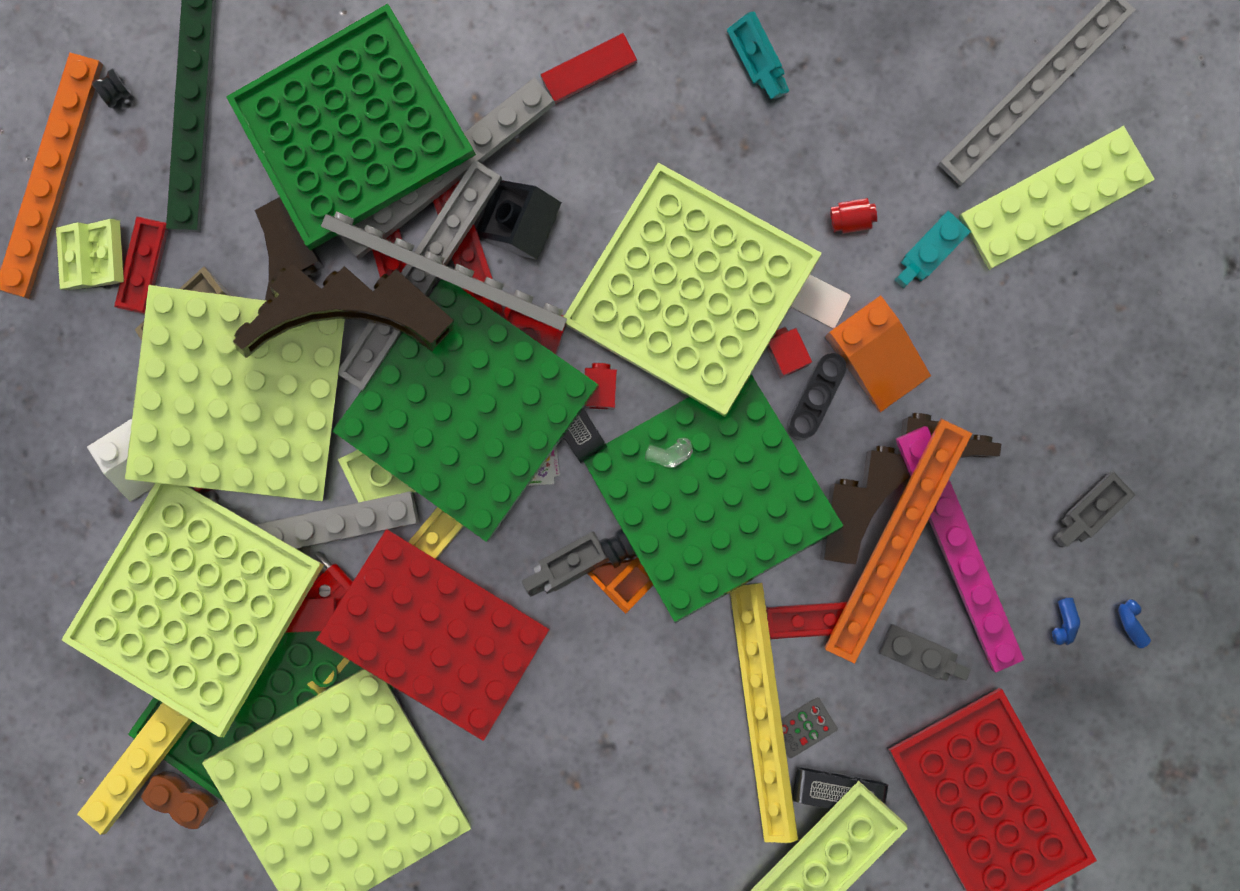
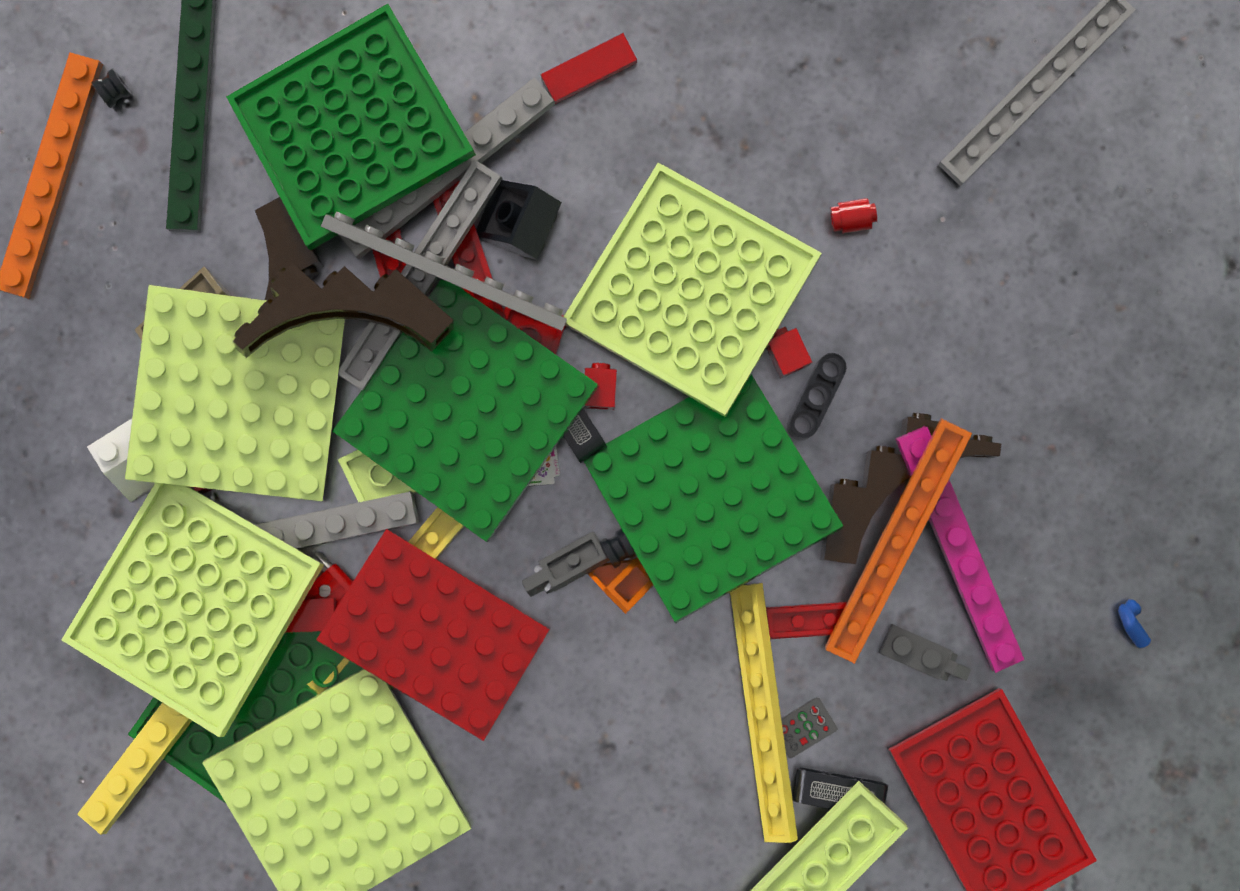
(89, 254): yellowish green slope -> none
(141, 264): red tile -> none
(174, 795): dark orange brick -> none
(672, 456): clear arm -> none
(758, 55): teal hinge -> none
(821, 301): white sticker -> none
(879, 353): orange slope -> none
(932, 249): teal hinge -> none
(1056, 197): yellowish green plate -> none
(1070, 625): blue arm -> none
(1094, 510): dark grey hinge -> none

